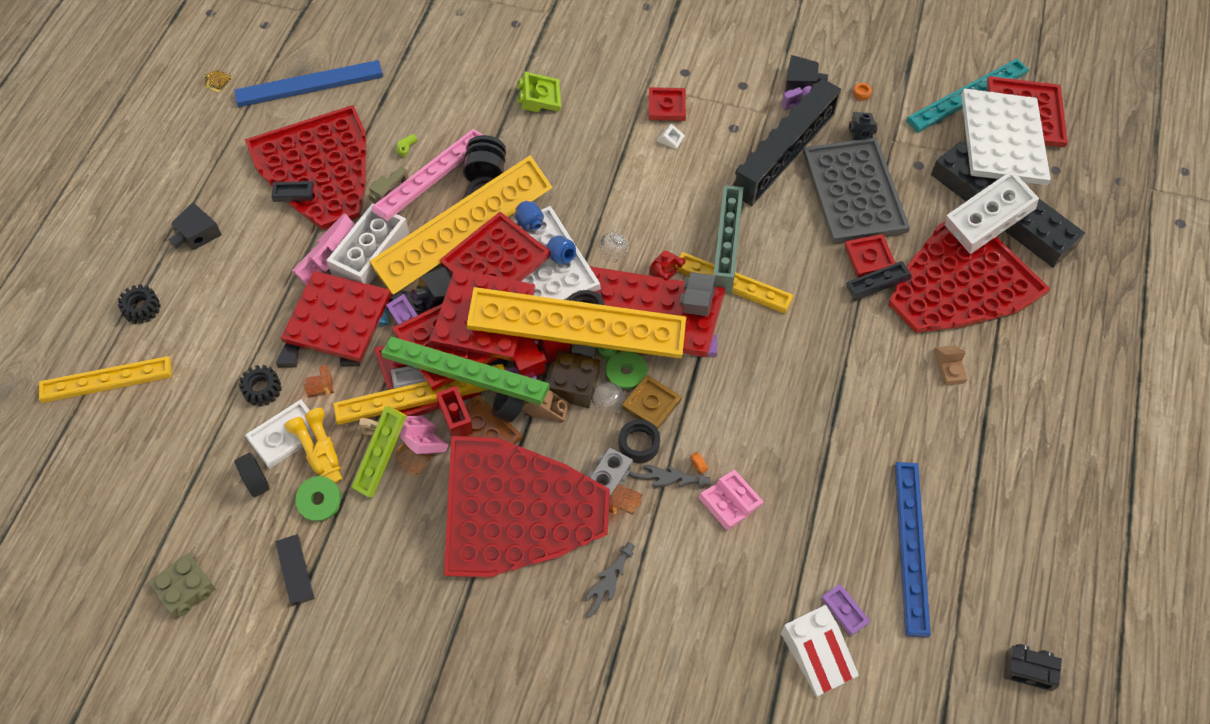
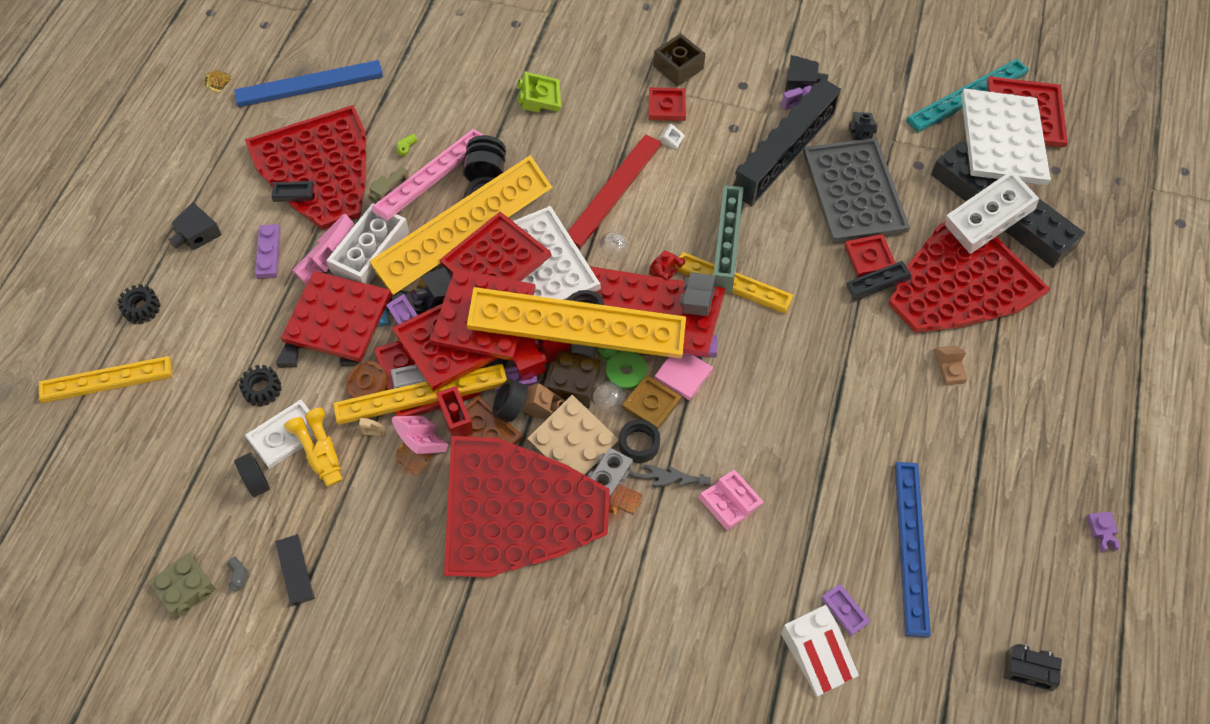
(239, 574): none -> dark grey arm
(268, 251): none -> medium lavender plate
(306, 494): bright green tile -> none
(319, 384): clear orange panel -> none
(366, 379): none -> dark orange tile
(379, 451): lime plate -> none
(466, 370): bright green plate -> none
(529, 215): blue head -> none
(561, 249): blue head -> none
(573, 436): none -> tan plate
(609, 584): dark grey piece -> none
(613, 190): none -> red tile
(679, 59): none -> dark brown brick
(684, 374): none -> bright pink slope
(698, 463): orange tile -> none
(862, 91): orange tile -> none
(1104, 526): none -> medium lavender plate

